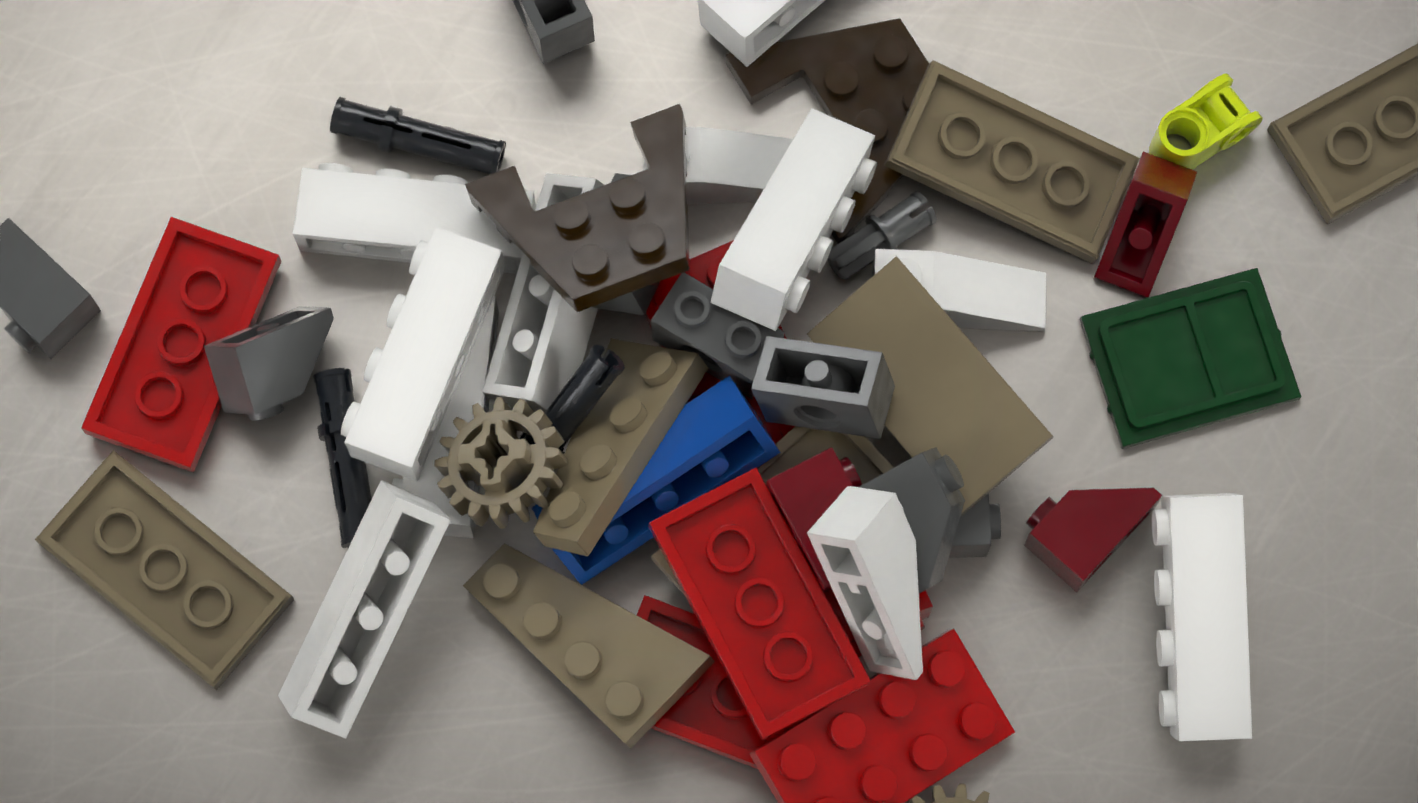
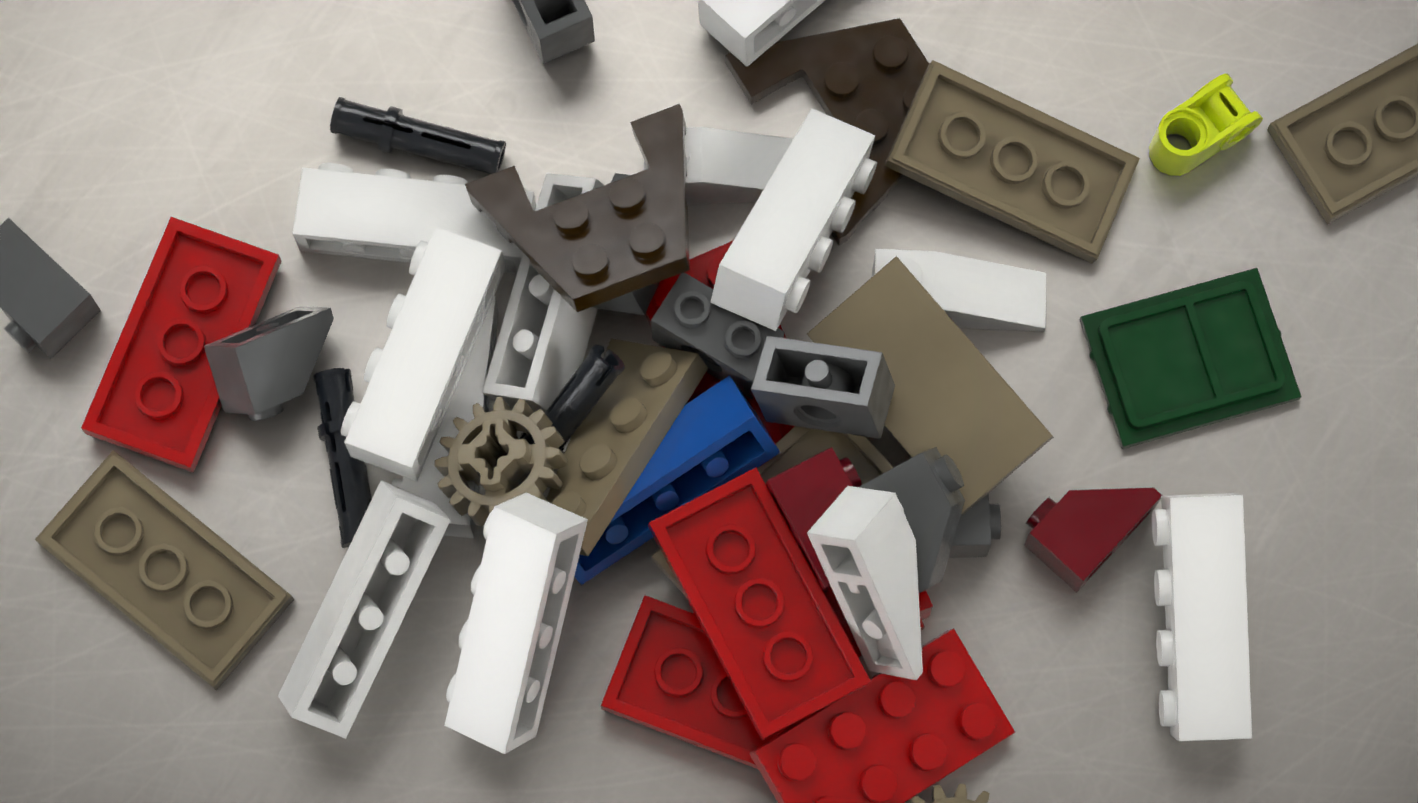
(514, 621): none -> white brick
(596, 648): dark tan wing -> none
(880, 233): dark grey axle -> none
(1146, 224): dark red slope -> none

